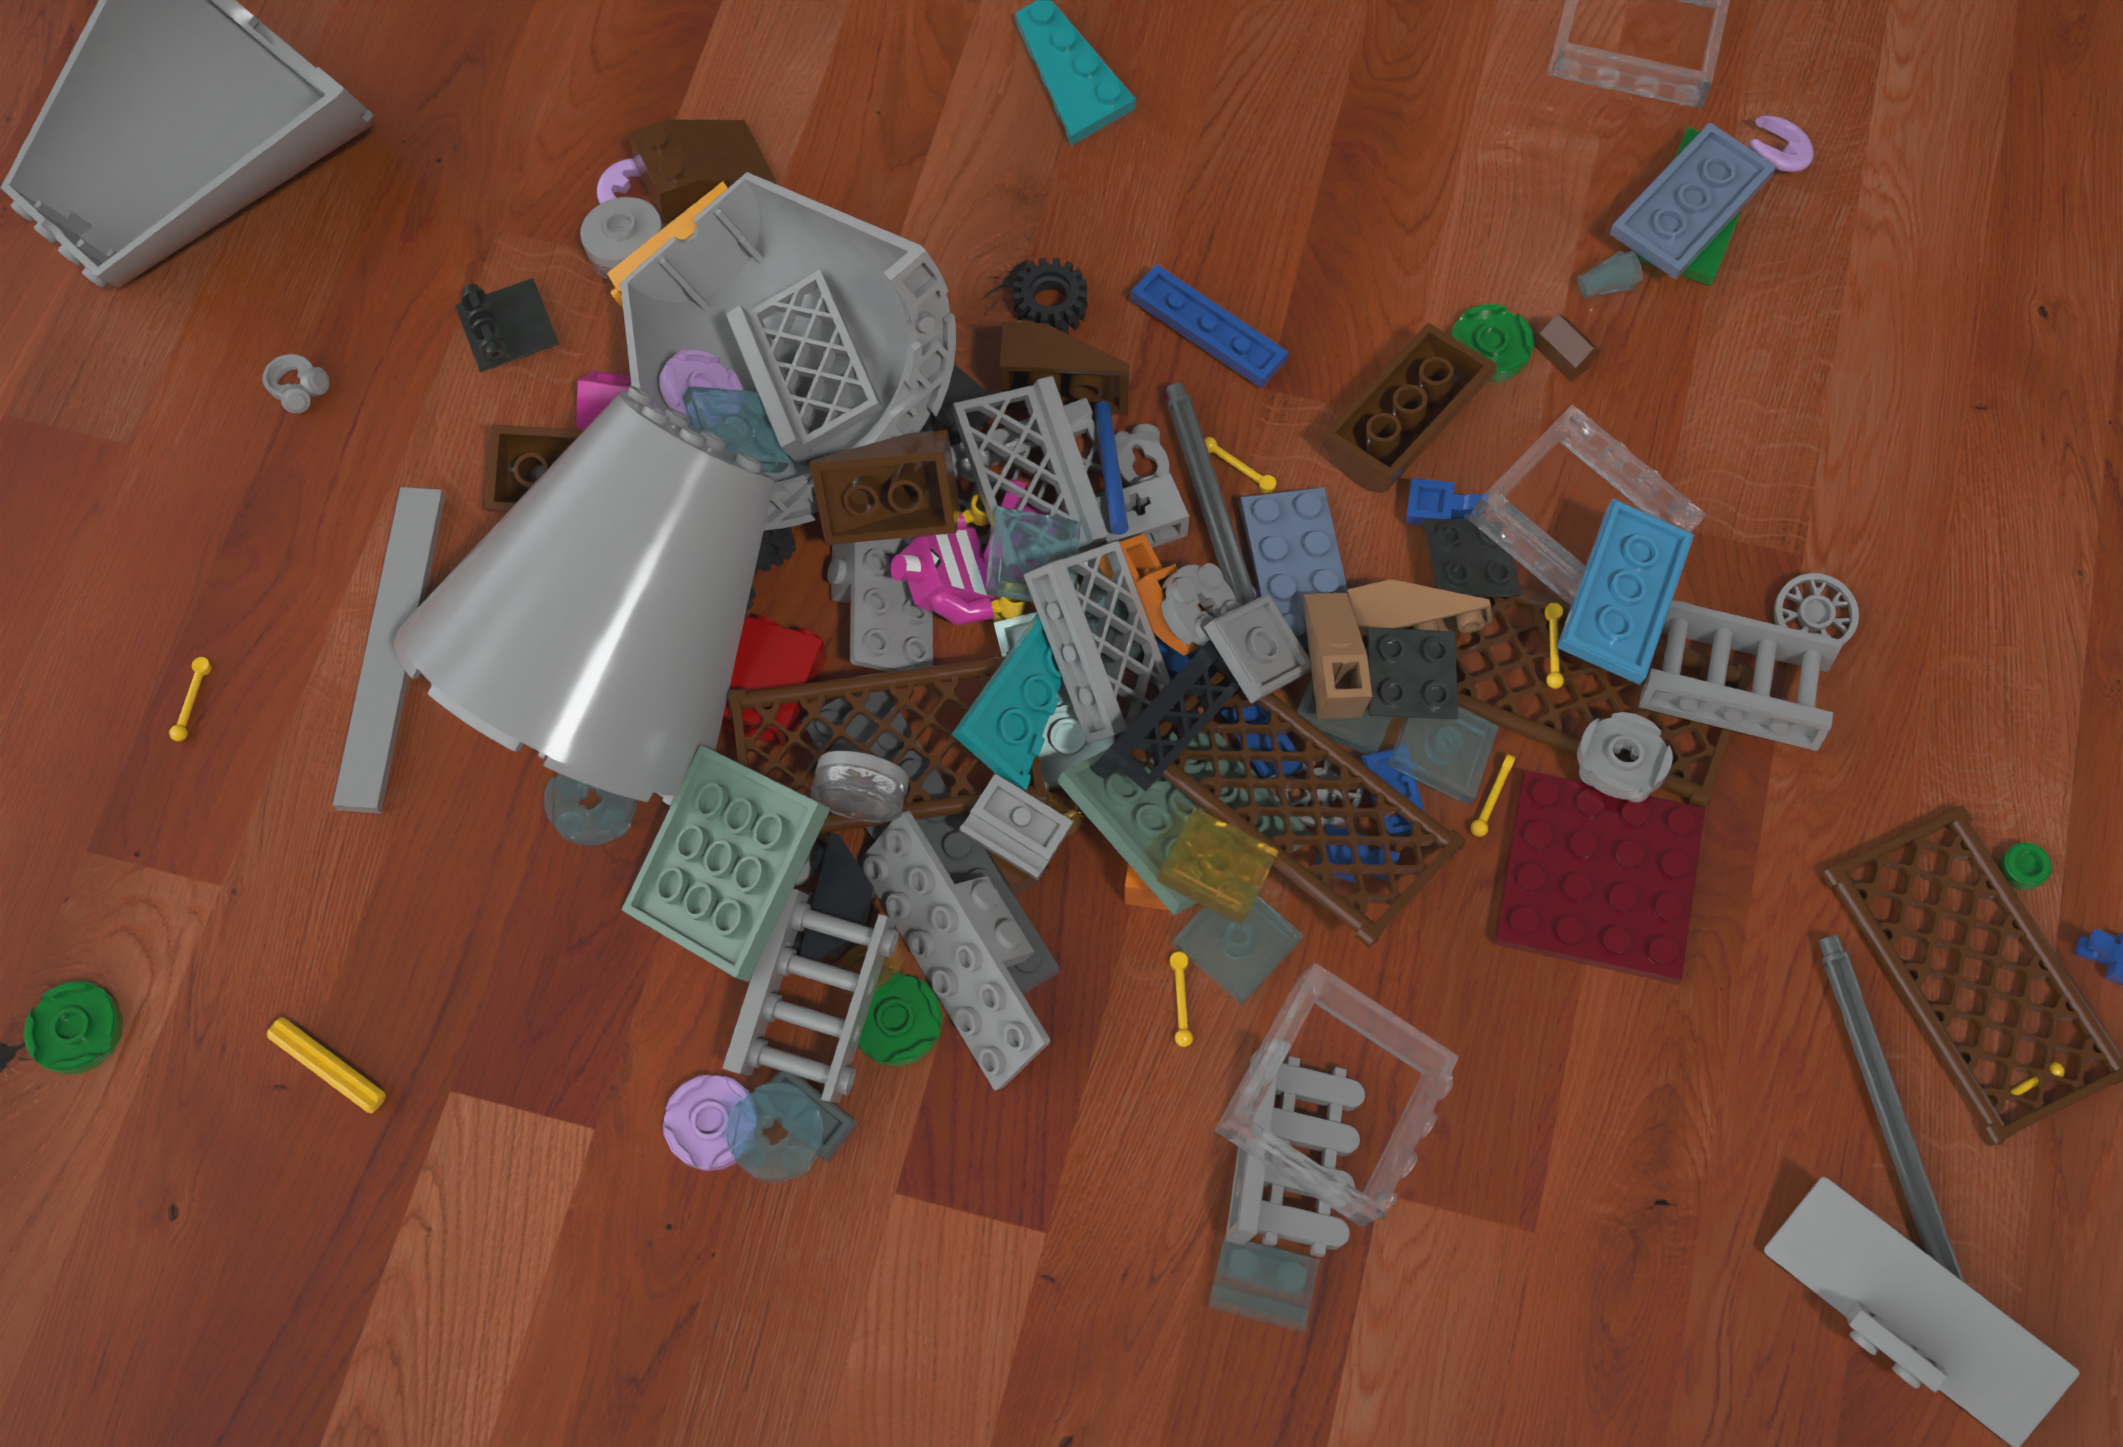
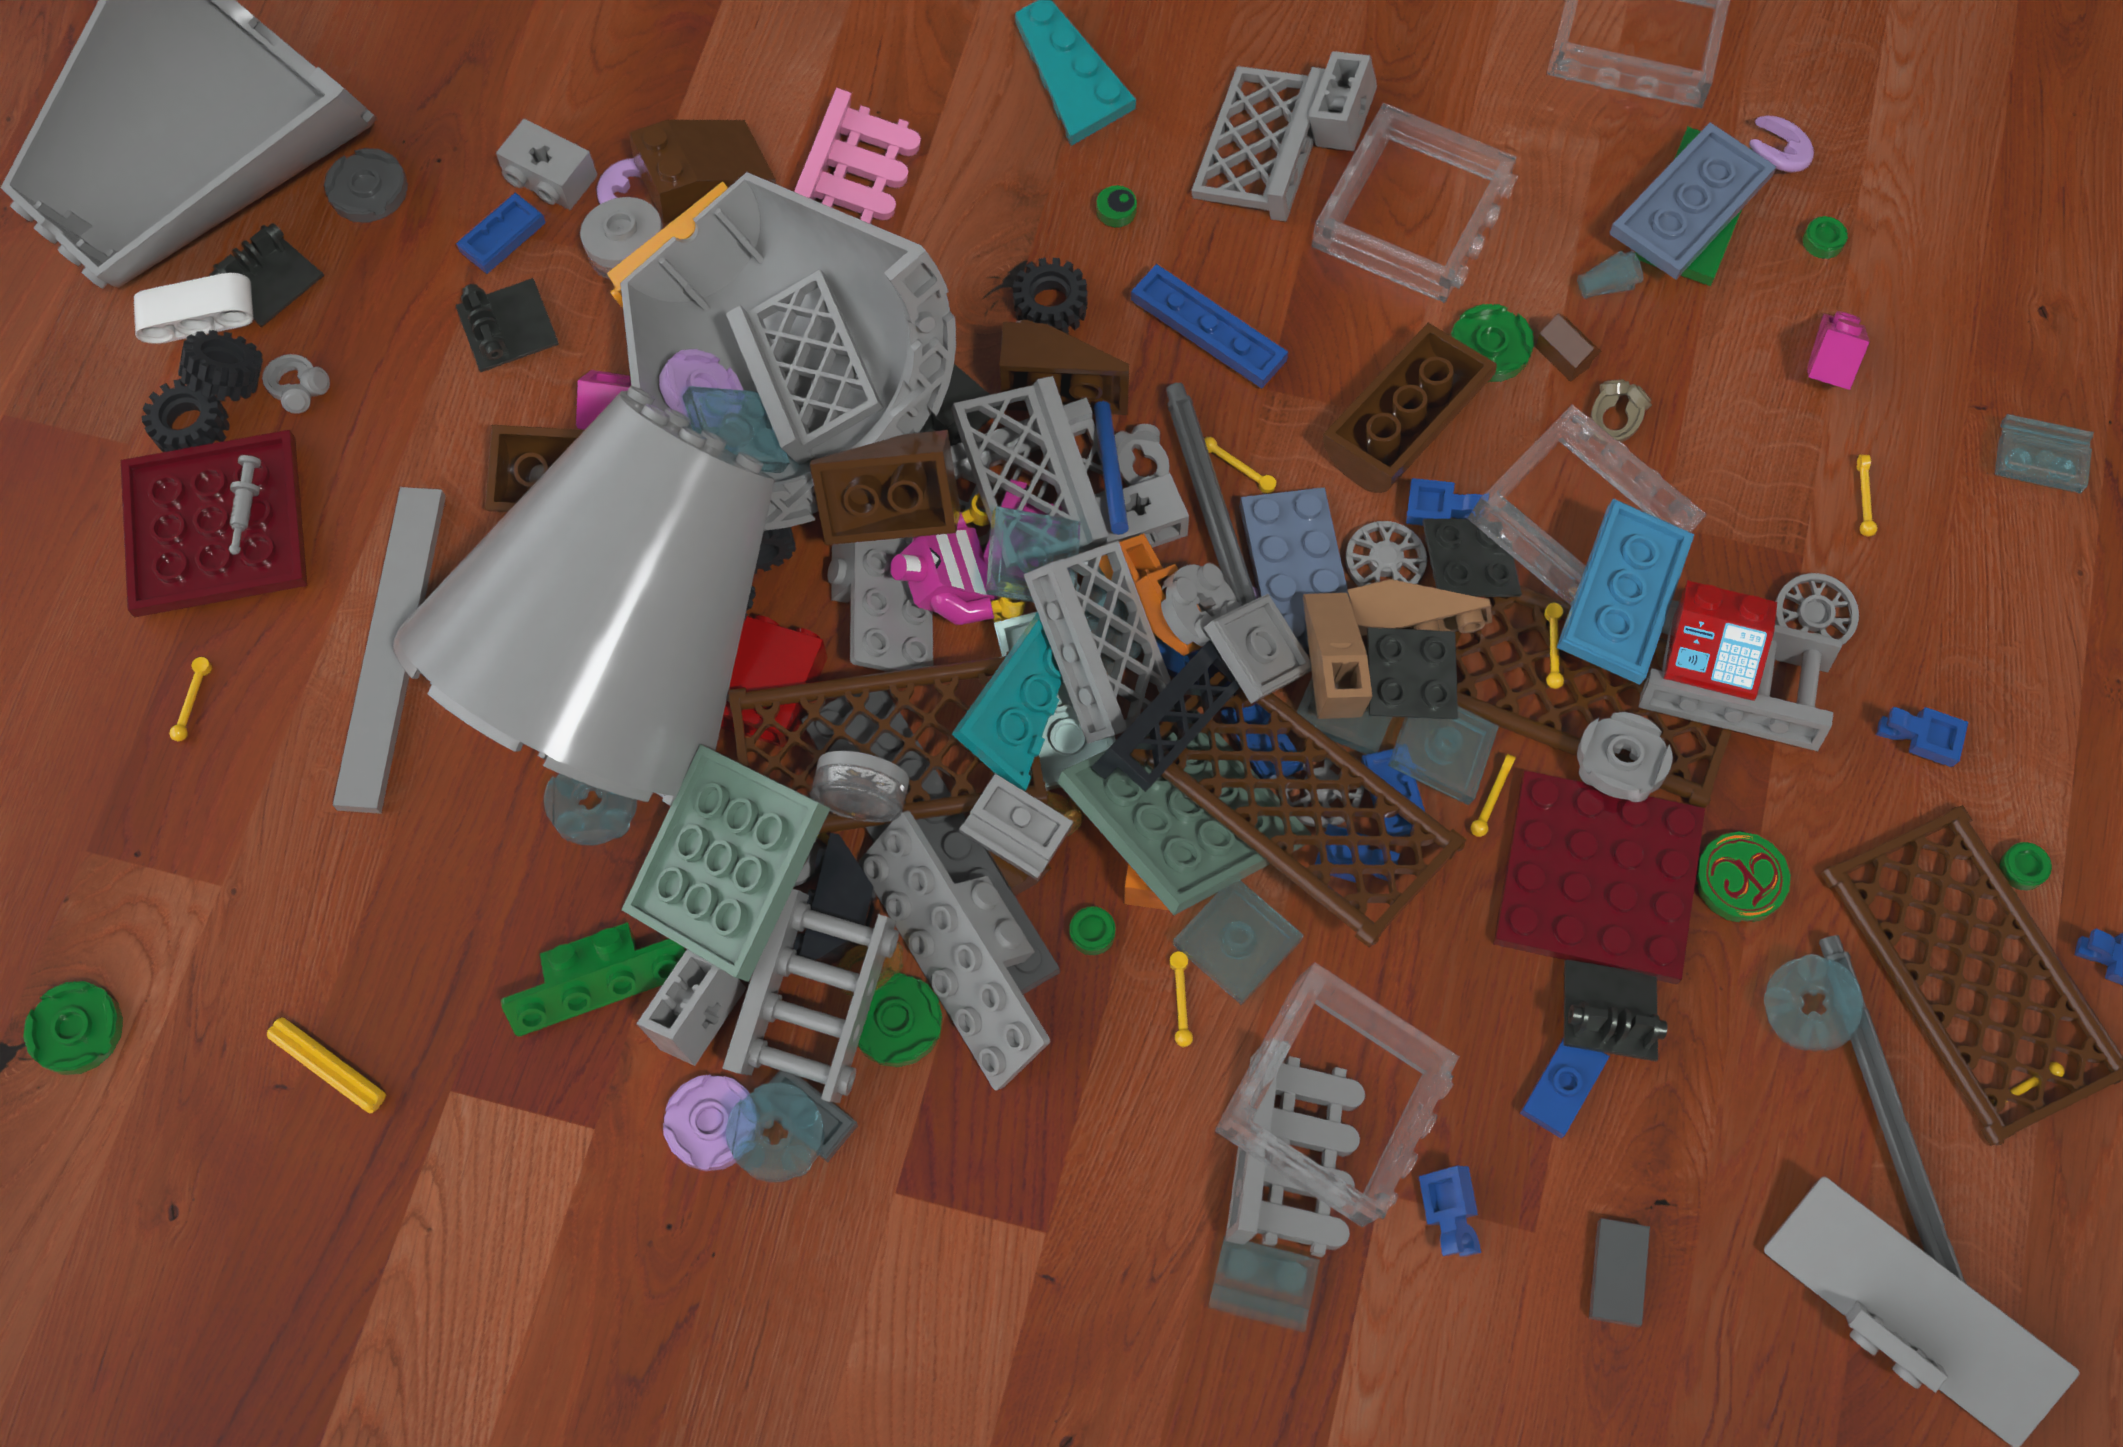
(175, 402): none -> black tyre
(181, 529): none -> dark red plate
(193, 306): none -> white beam
(220, 365): none -> black tyre
(244, 493): none -> light grey piece
(275, 272): none -> pearl dark grey hinge
(366, 185): none -> dark grey tile
(501, 233): none -> blue plate
(546, 164): none -> light grey brick
(590, 976): none -> green bracket
(690, 1007): none -> light grey brick
(849, 158): none -> bright pink fence
(1092, 930): none -> green tile
(1116, 206): none -> green tile
(1217, 866): clear yellow plate -> none
(1291, 155): none -> light grey fence
(1343, 101): none -> light grey brick
(1385, 556): none -> light grey wheel
(1388, 259): none -> clear window
(1447, 1203): none -> blue plate
(1563, 1088): none -> blue plate
(1611, 1011): none -> pearl dark grey hinge
(1619, 1272): none -> dark grey tile
(1635, 409): none -> dark tan piece
(1720, 640): none -> red slope
(1742, 877): none -> green tile
(1814, 976): none -> clear light blue plate
(1825, 237): none -> green tile
(1838, 350): none -> dark pink slope
(1867, 527): none -> yellow hinge
(1931, 733): none -> blue plate
(2044, 453): none -> clear light blue plate

